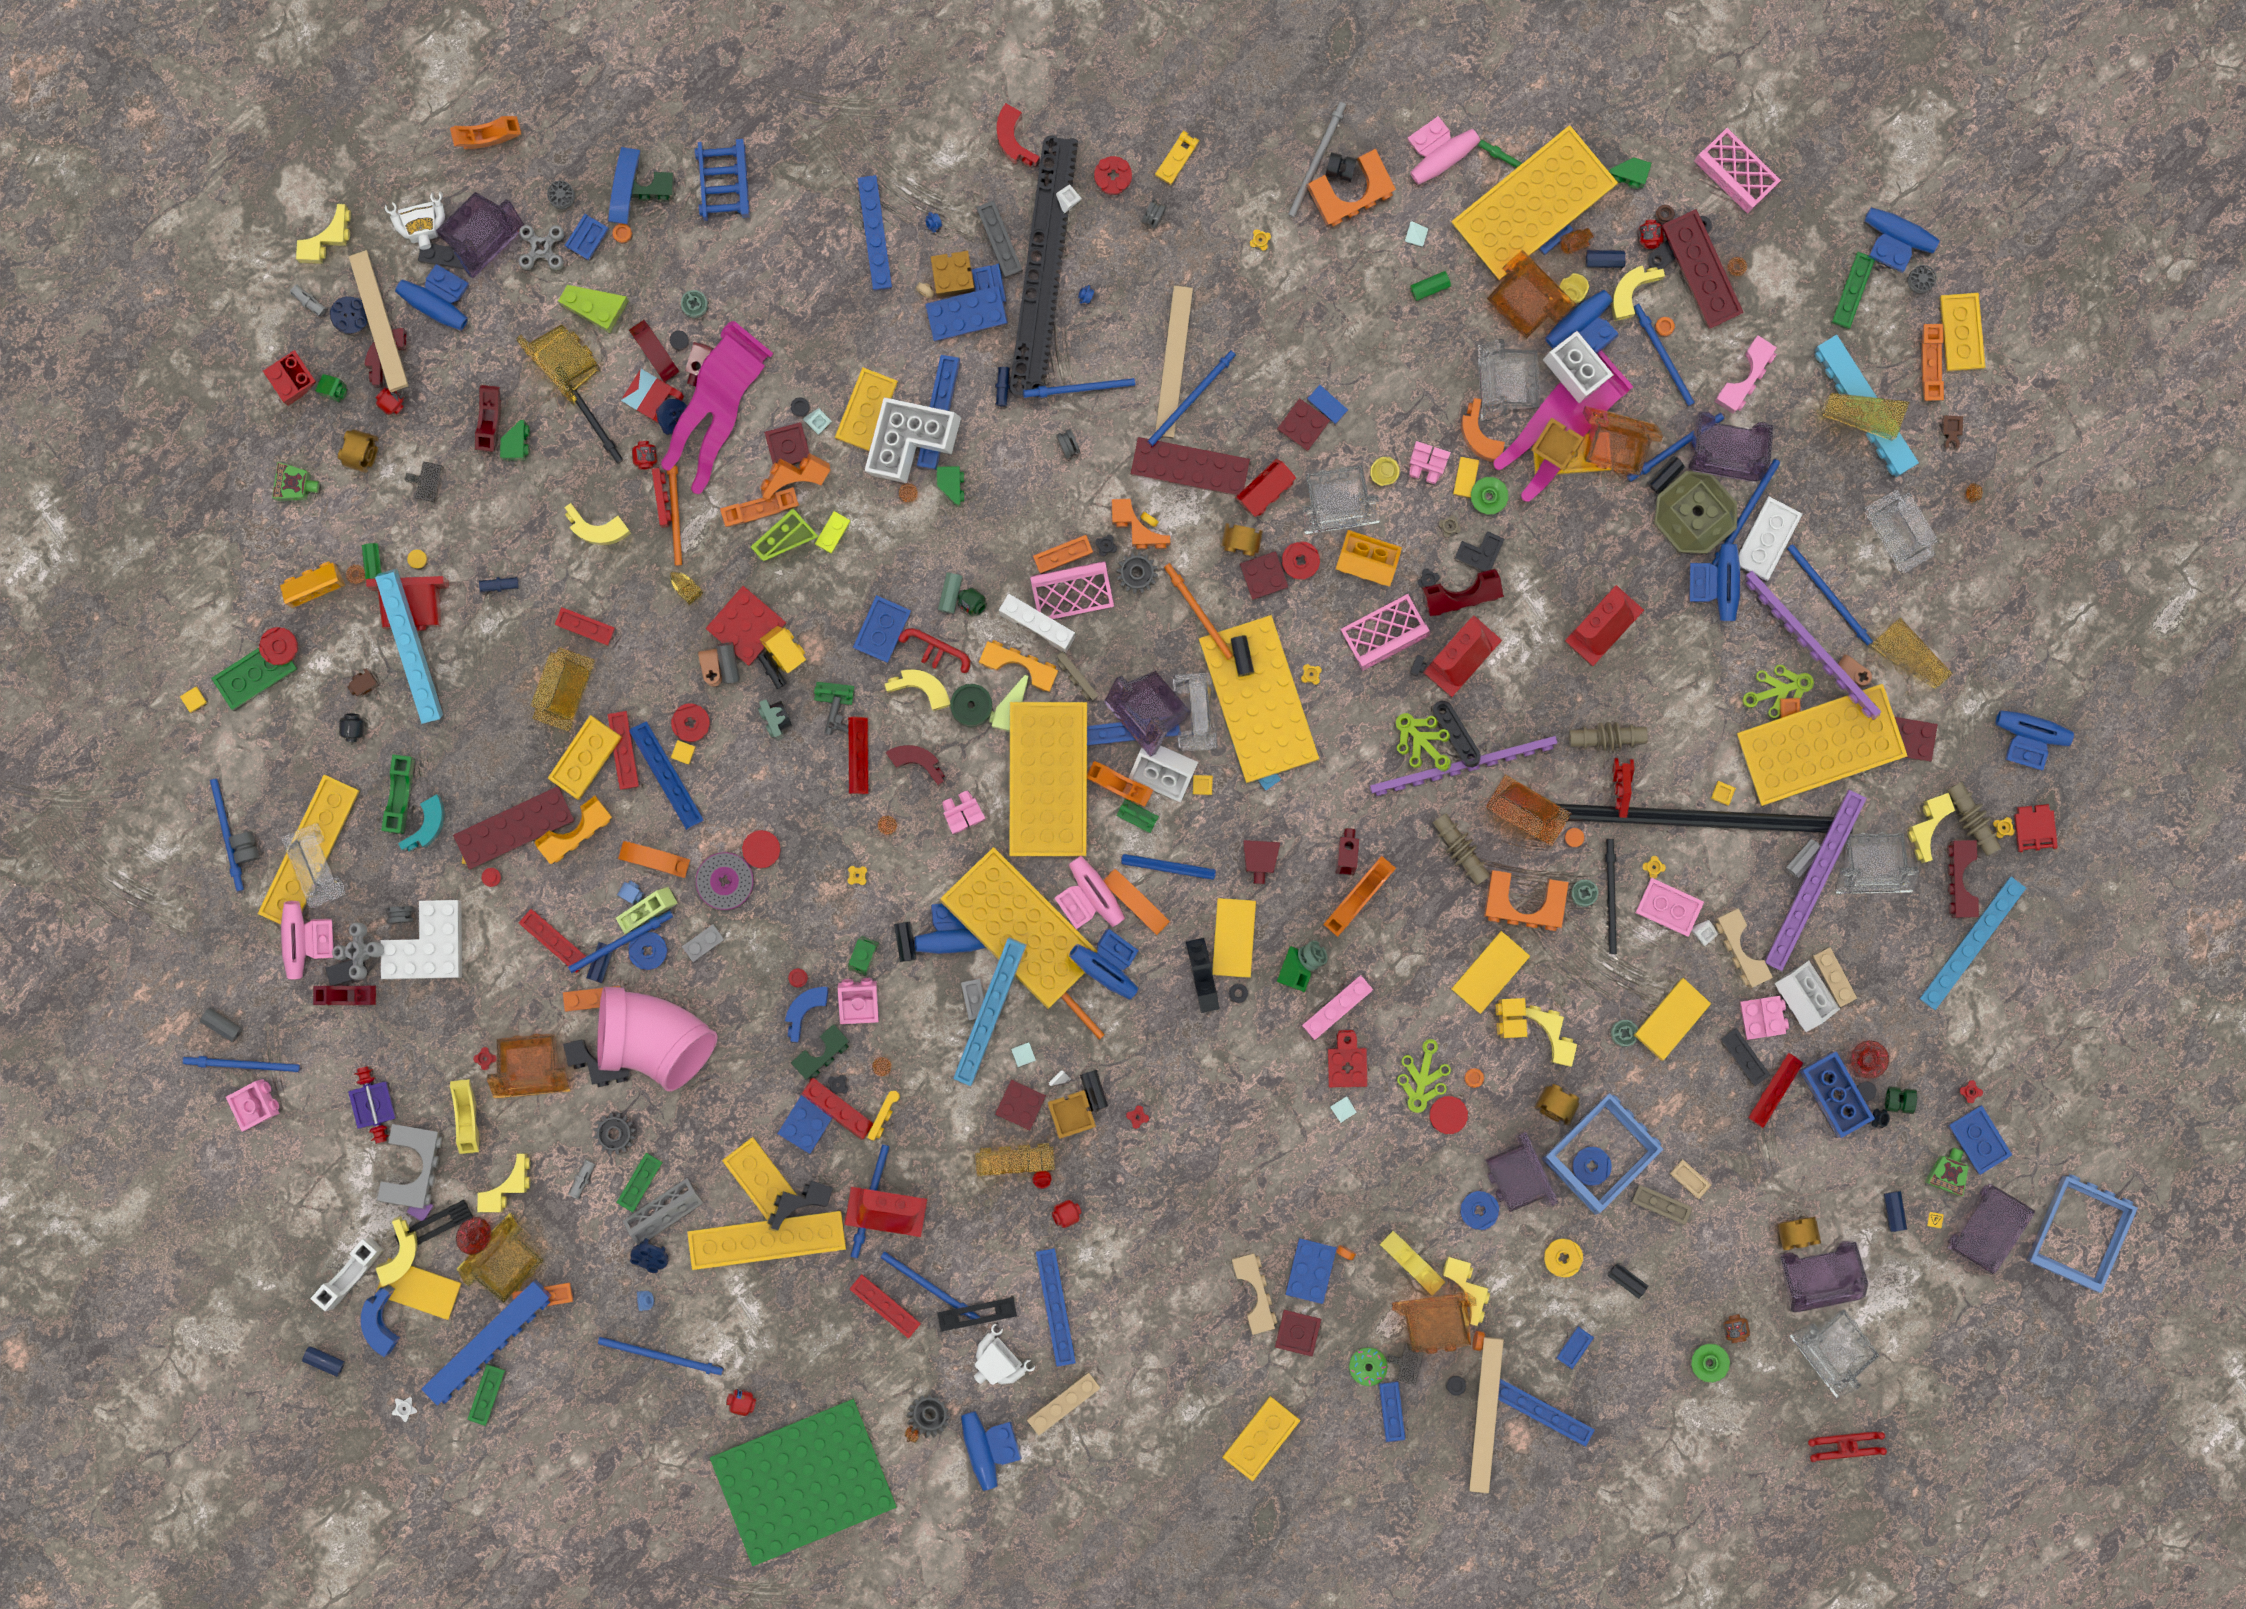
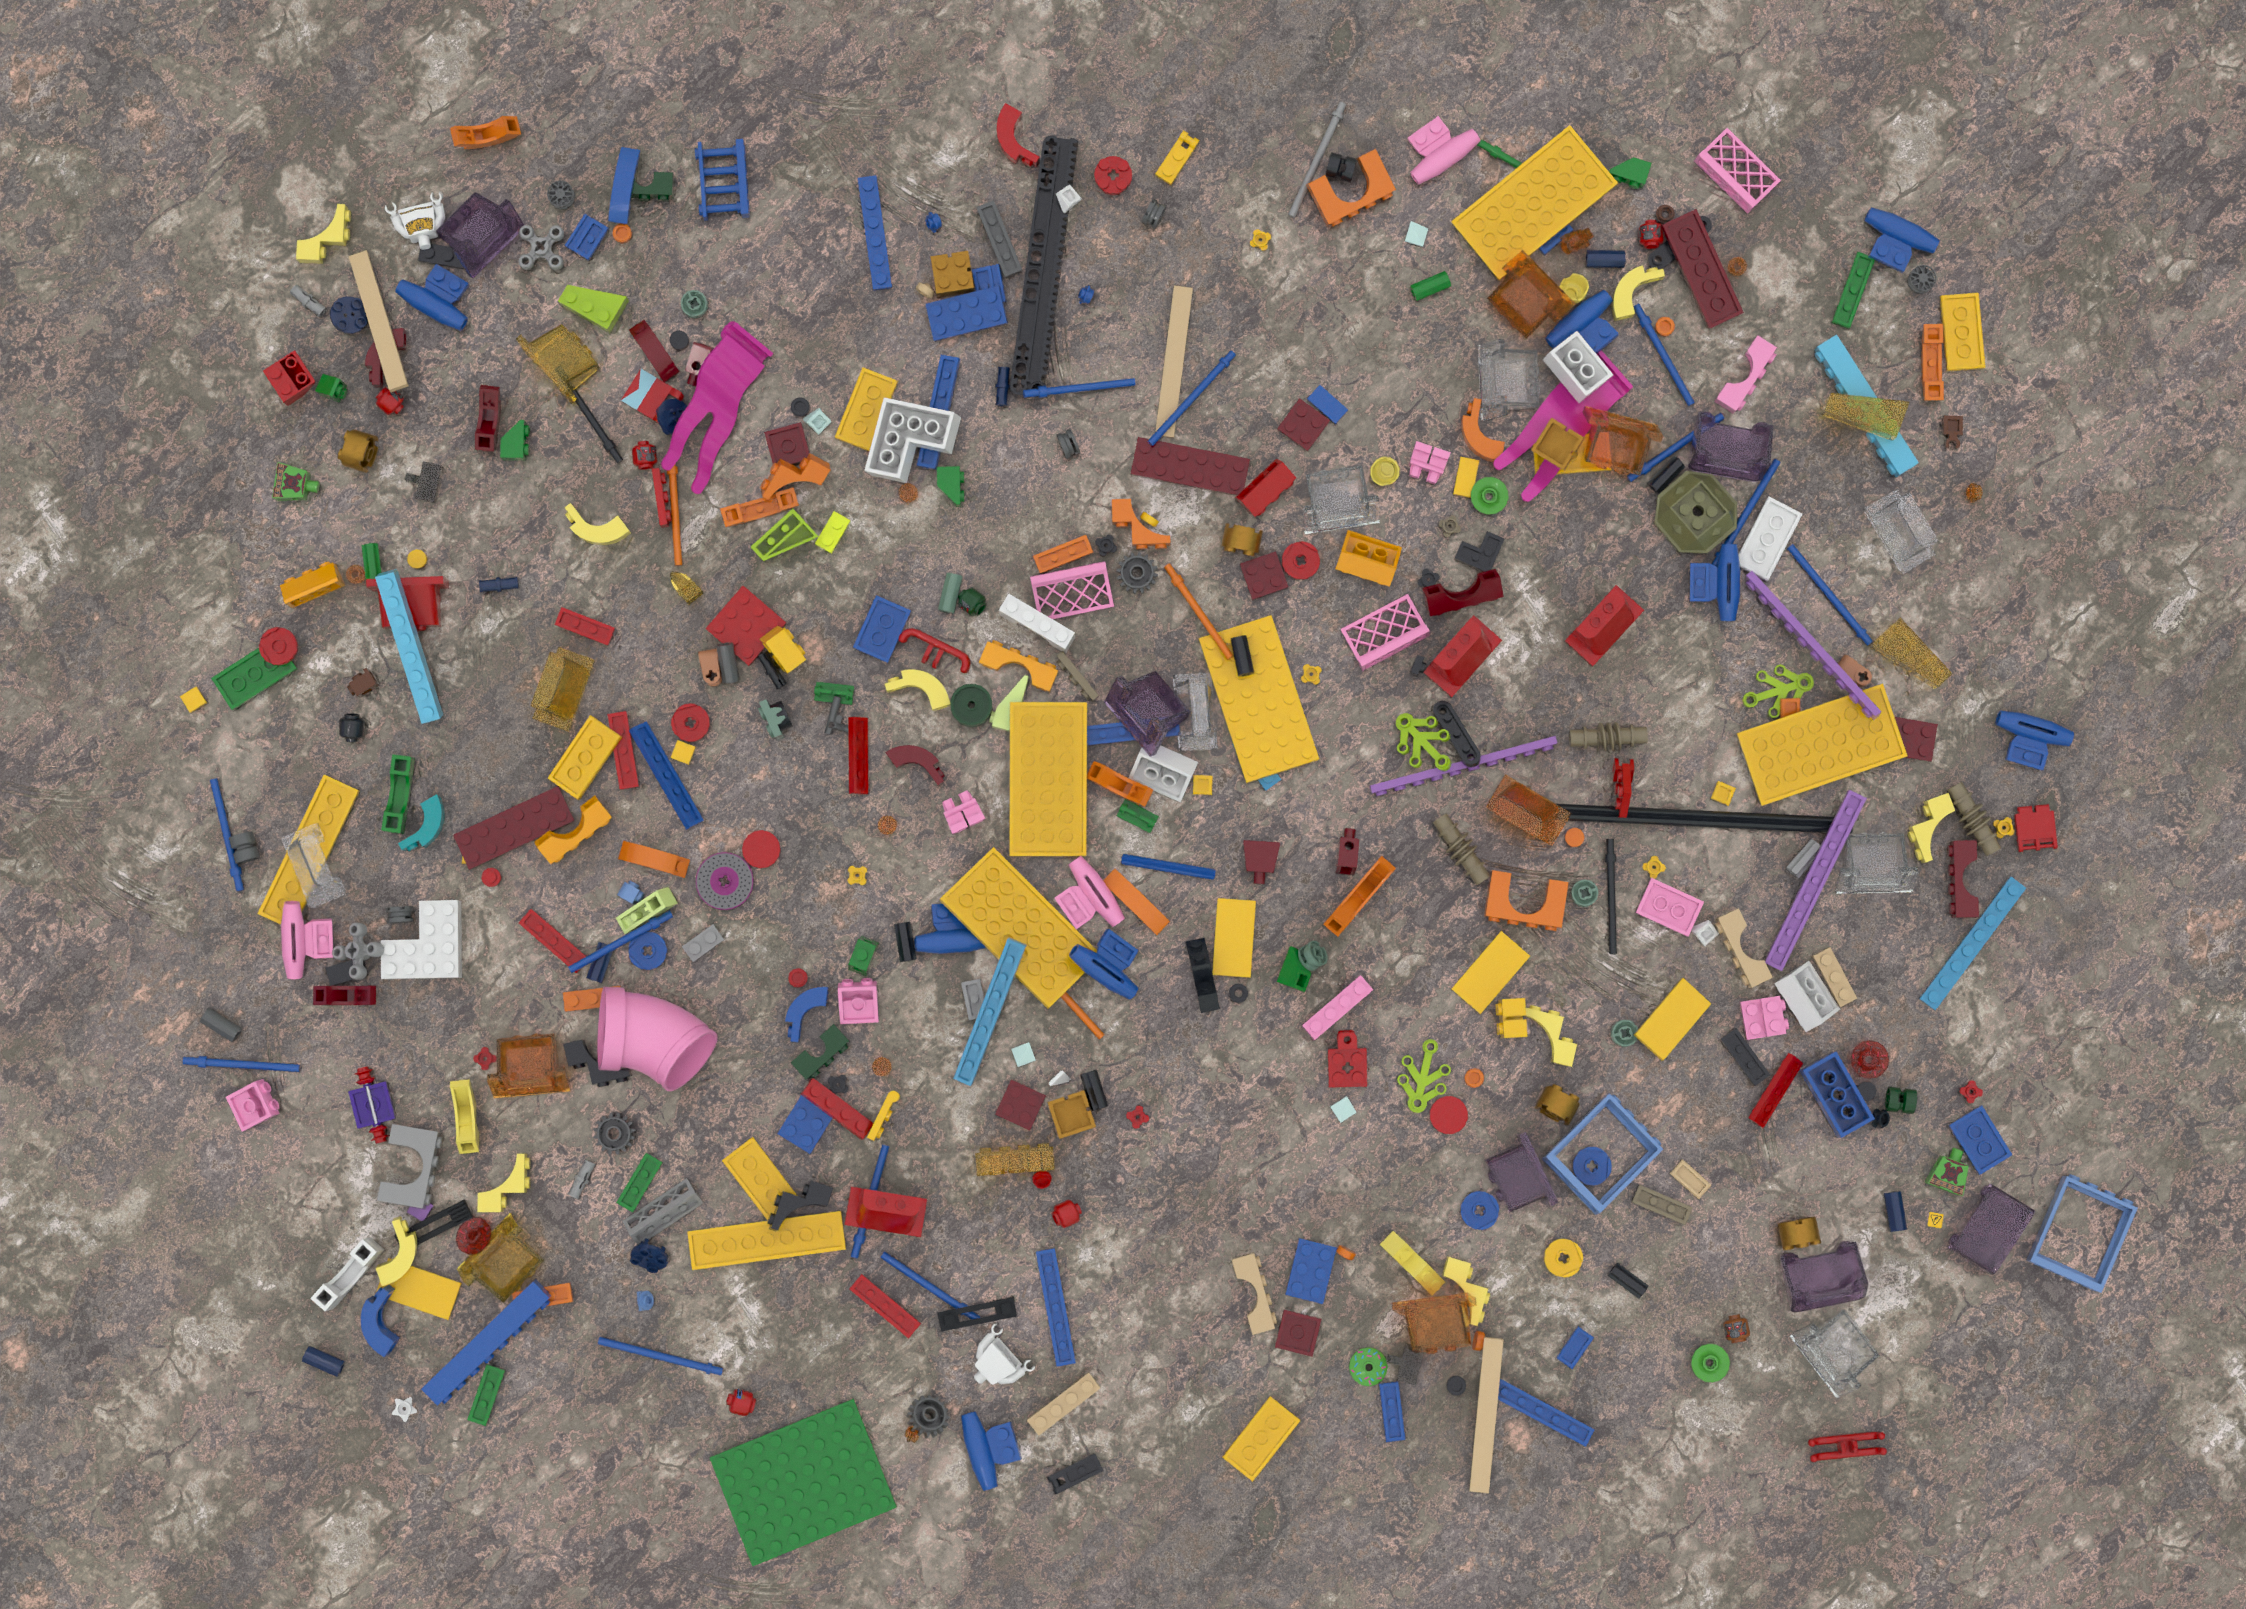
(1075, 1473): none -> black plate

